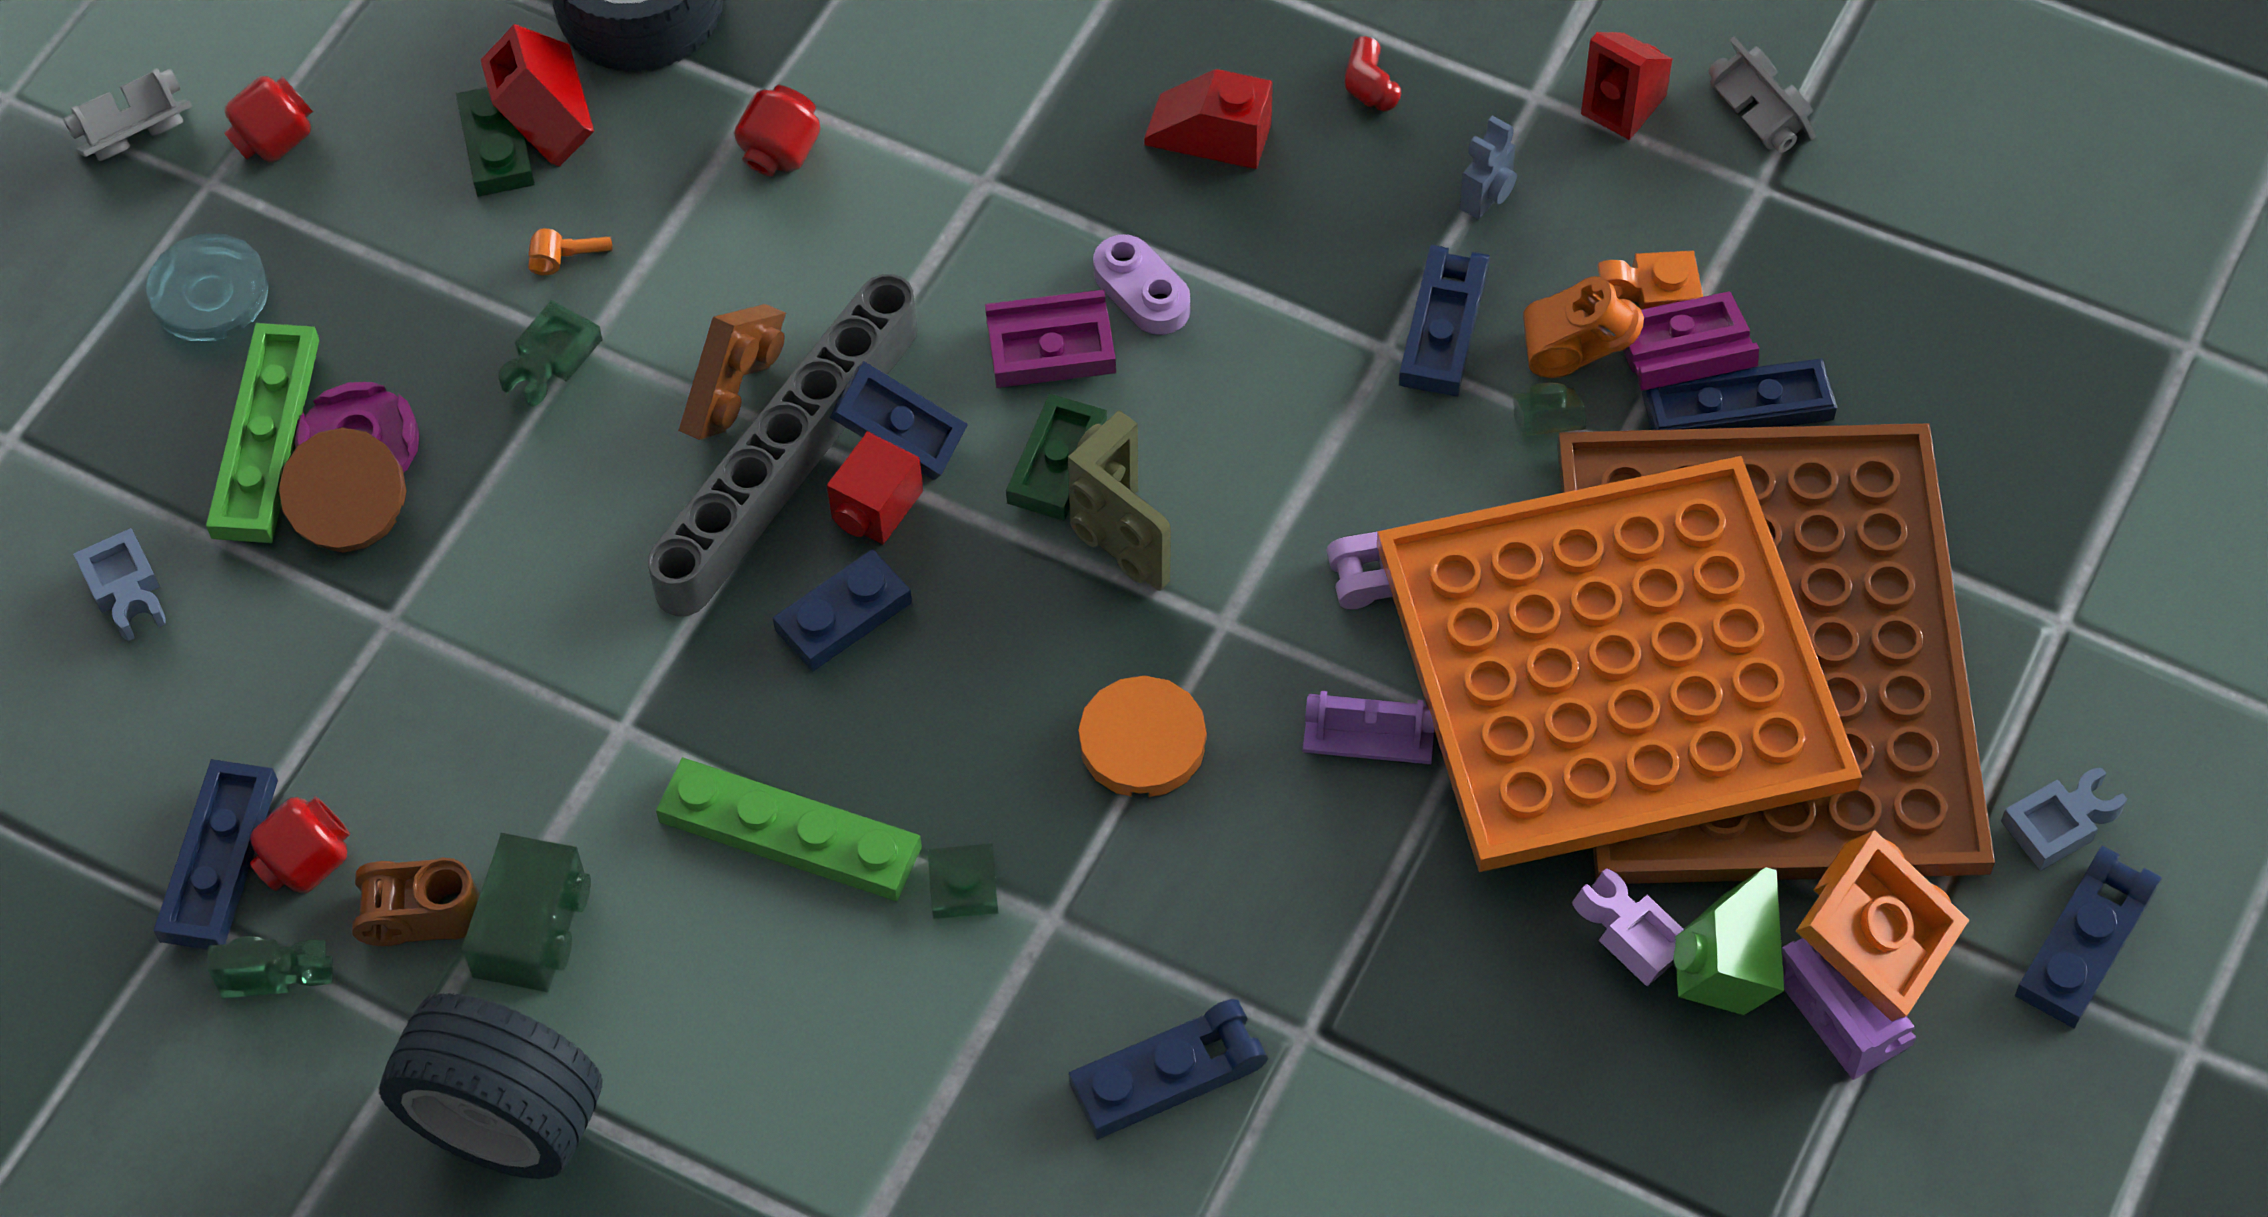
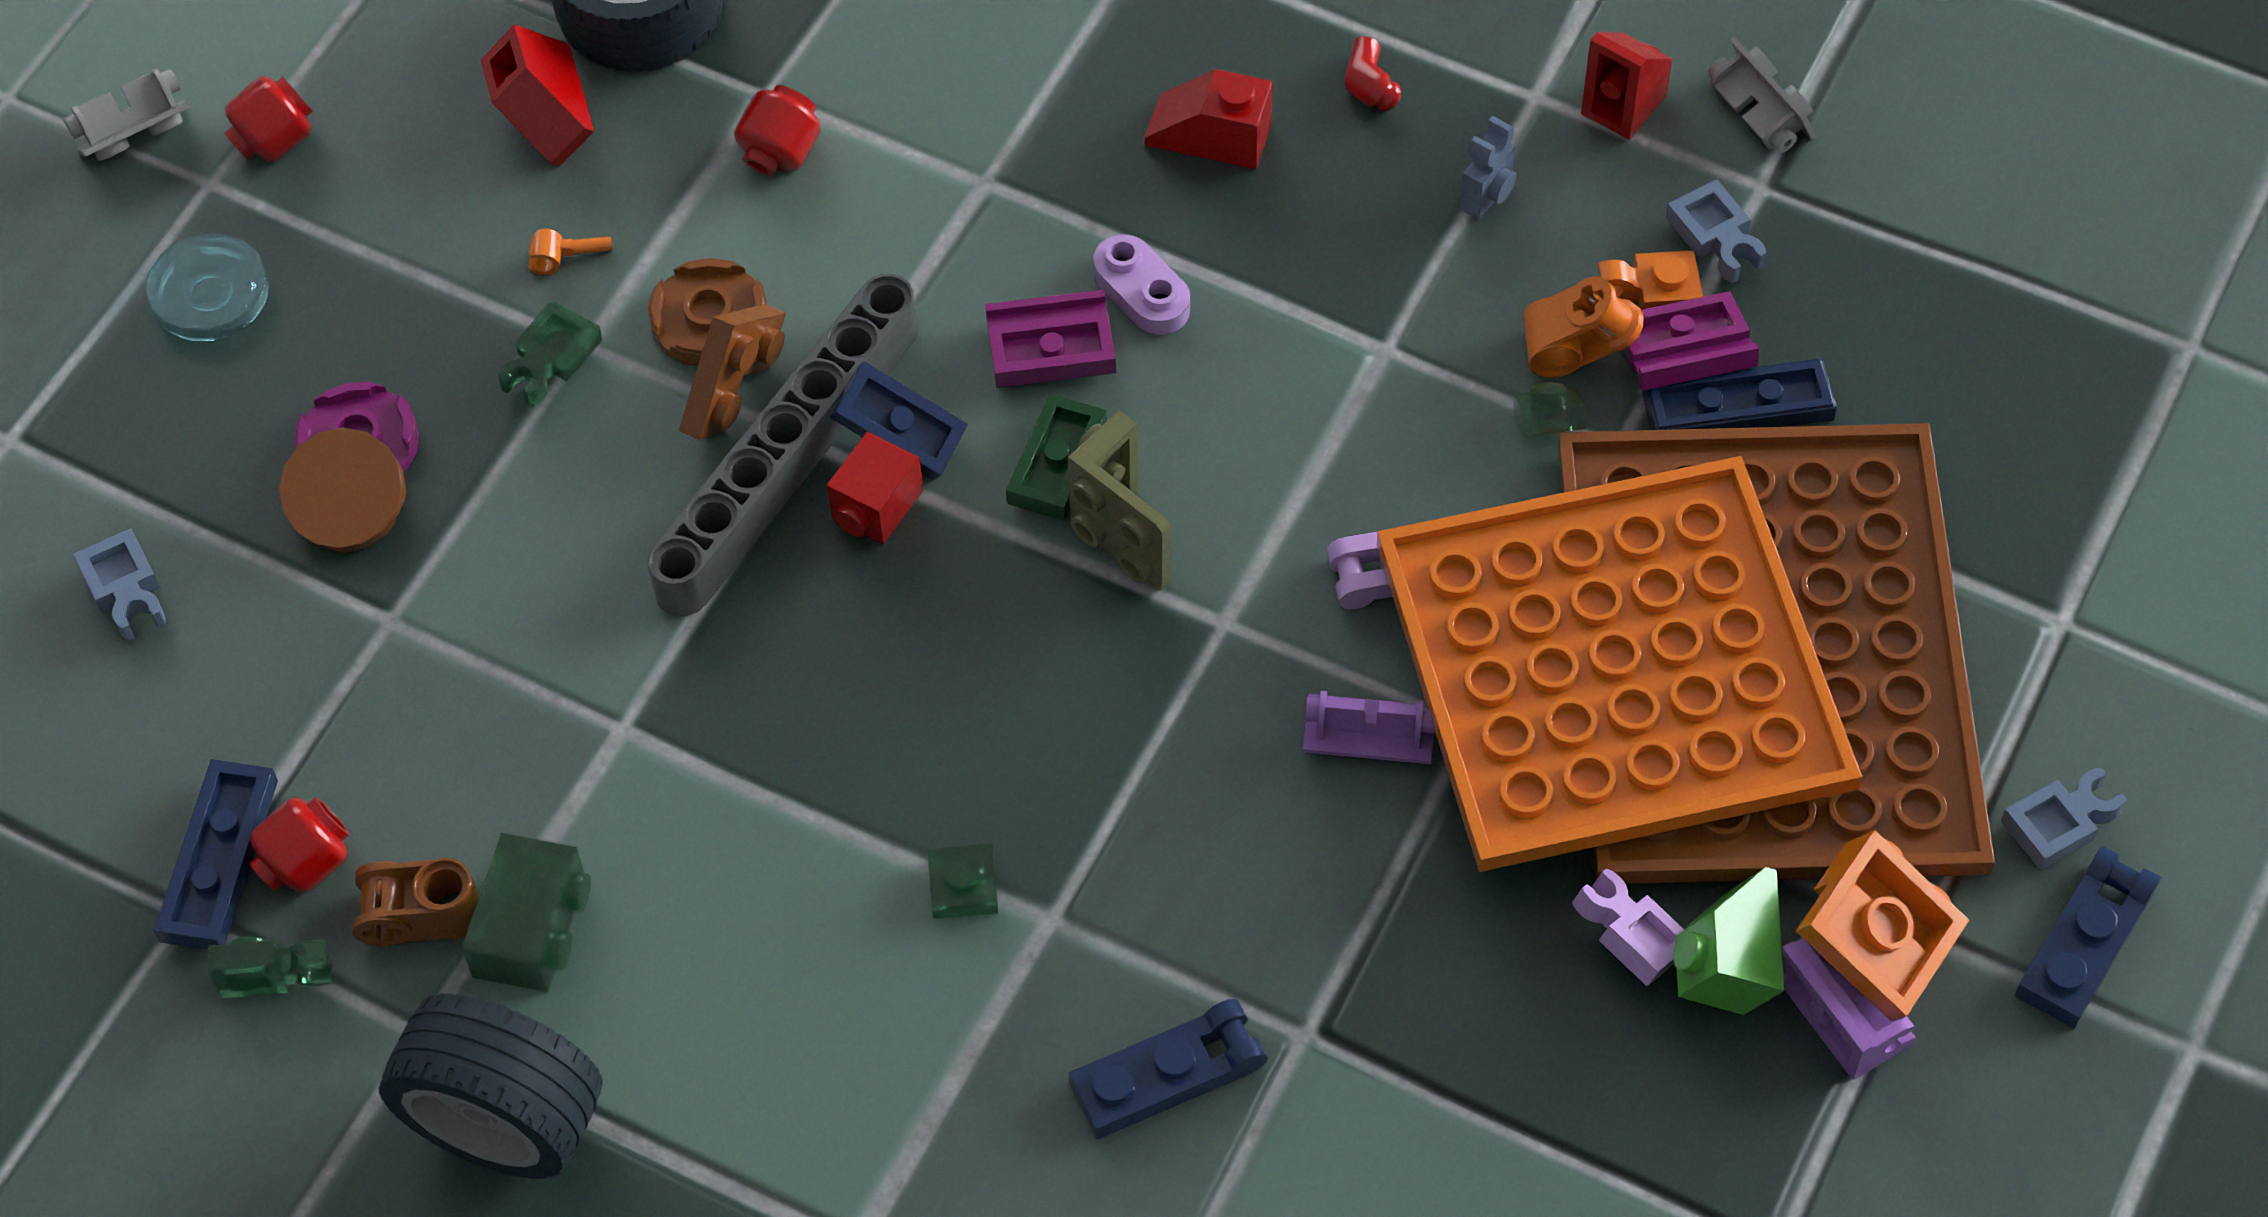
(262, 432): bright green plate -> none
(493, 145): dark green plate -> none
(688, 301): none -> dark orange tile
(789, 829): bright green plate -> none
(842, 610): dark blue plate -> none
(1142, 736): orange tile -> none
(1443, 321): dark blue plate -> none
(1716, 223): none -> sand blue plate

